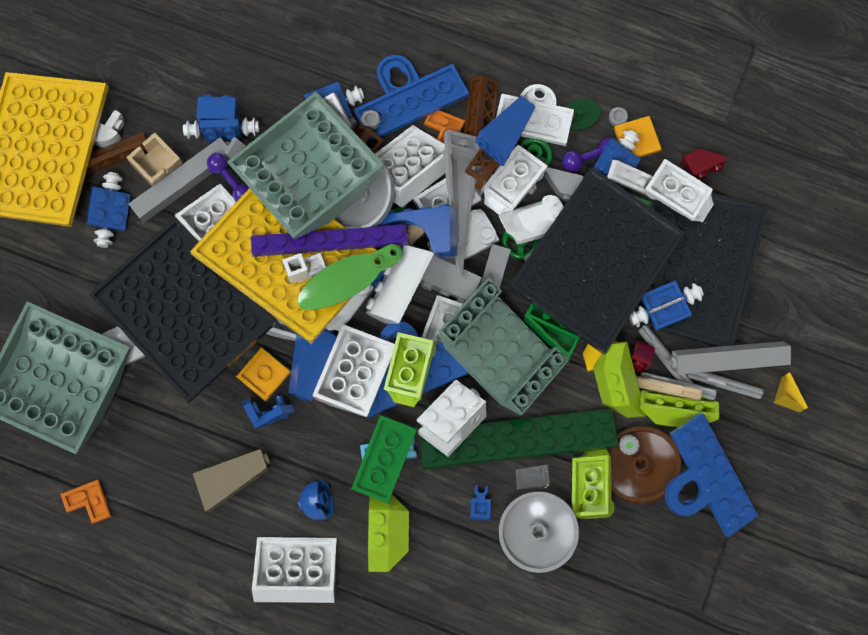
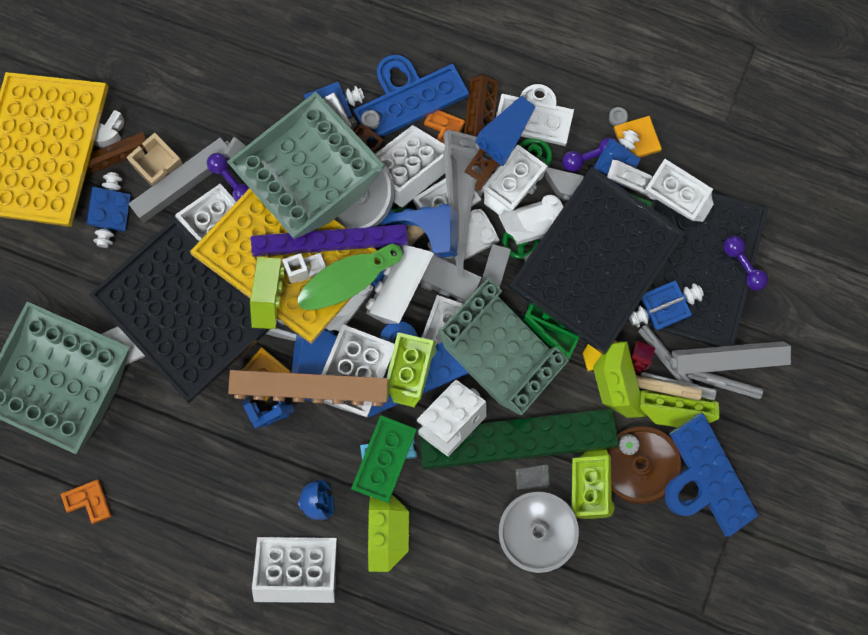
(217, 108): blue brick -> none
(223, 129): blue plate -> none
(228, 478): dark tan slope -> none
(266, 291): none -> lime wedge
(308, 387): none -> medium nougat brick
(480, 507): blue plate -> none
(585, 112): dark green piece -> none
(702, 162): dark red slope -> none
(735, 247): none -> dark purple piece
(789, 394): yellow slope -> none

